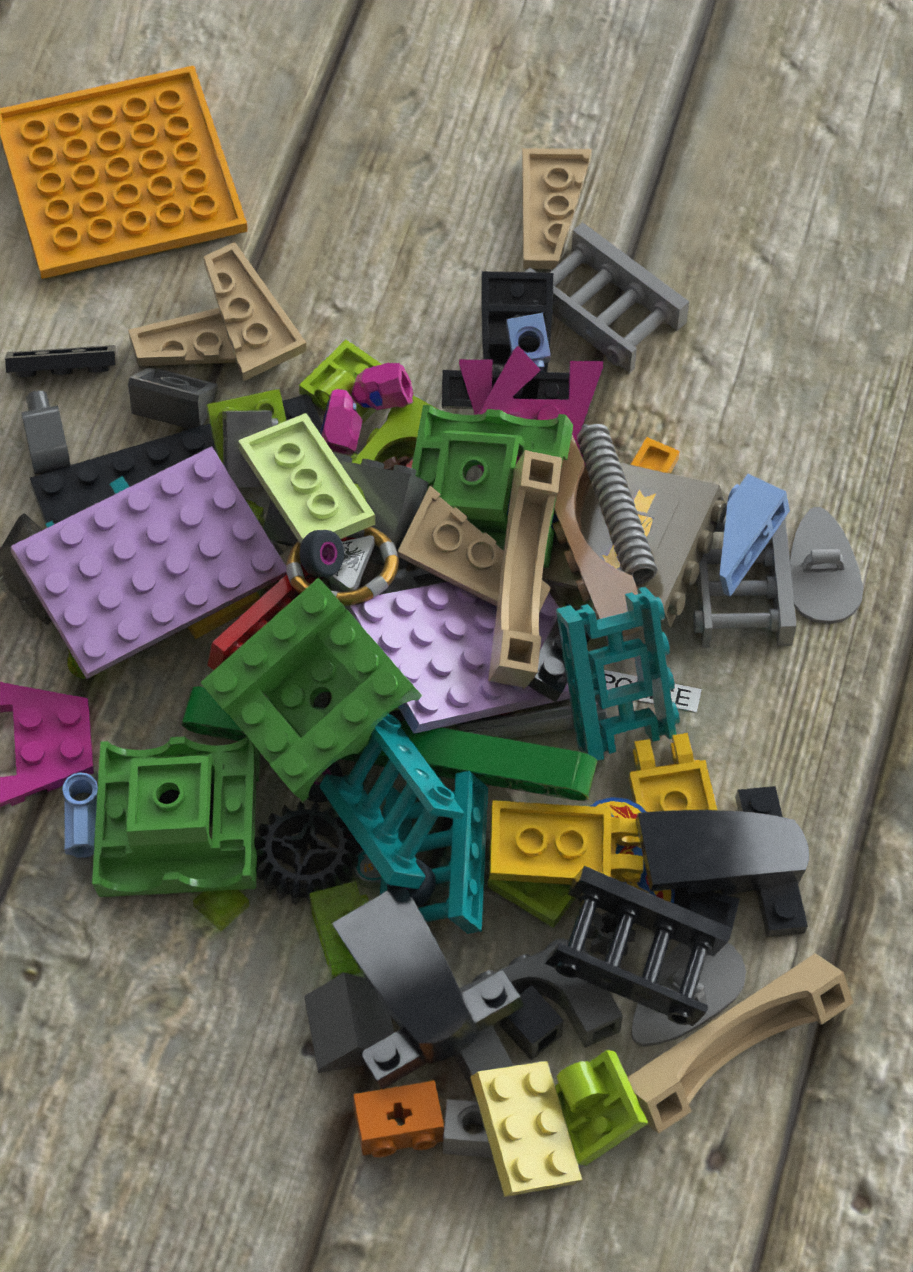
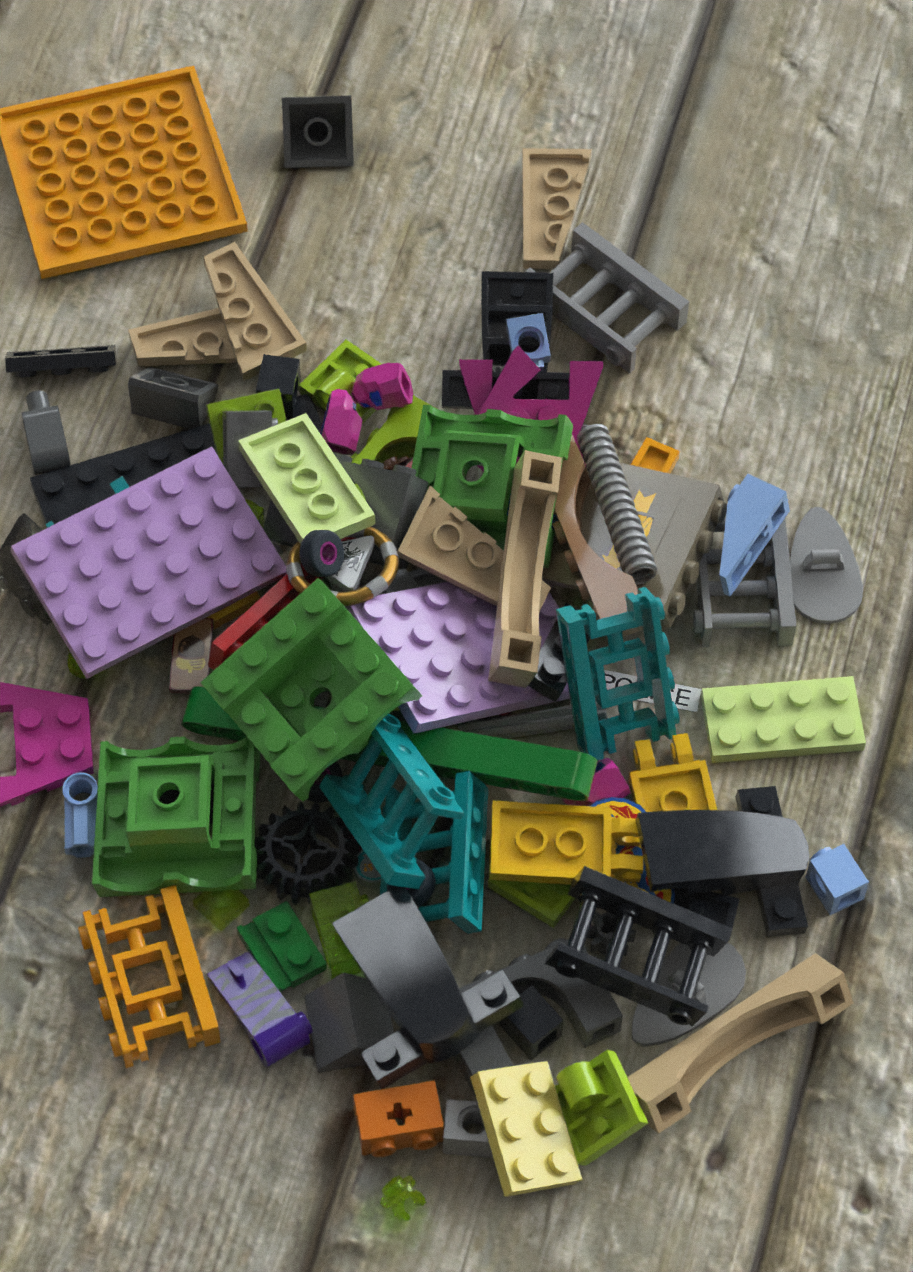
(179, 969): none -> light orange fence
(191, 656): none -> tile
(261, 1008): none -> dark purple door
(281, 374): none -> black brick
(282, 947): none -> green plate
(317, 131): none -> dark grey slope
(395, 1194): none -> clear neon green plate
(606, 783): none -> dark pink rock
(782, 719): none -> yellowish green plate
(836, 878): none -> light blue brick

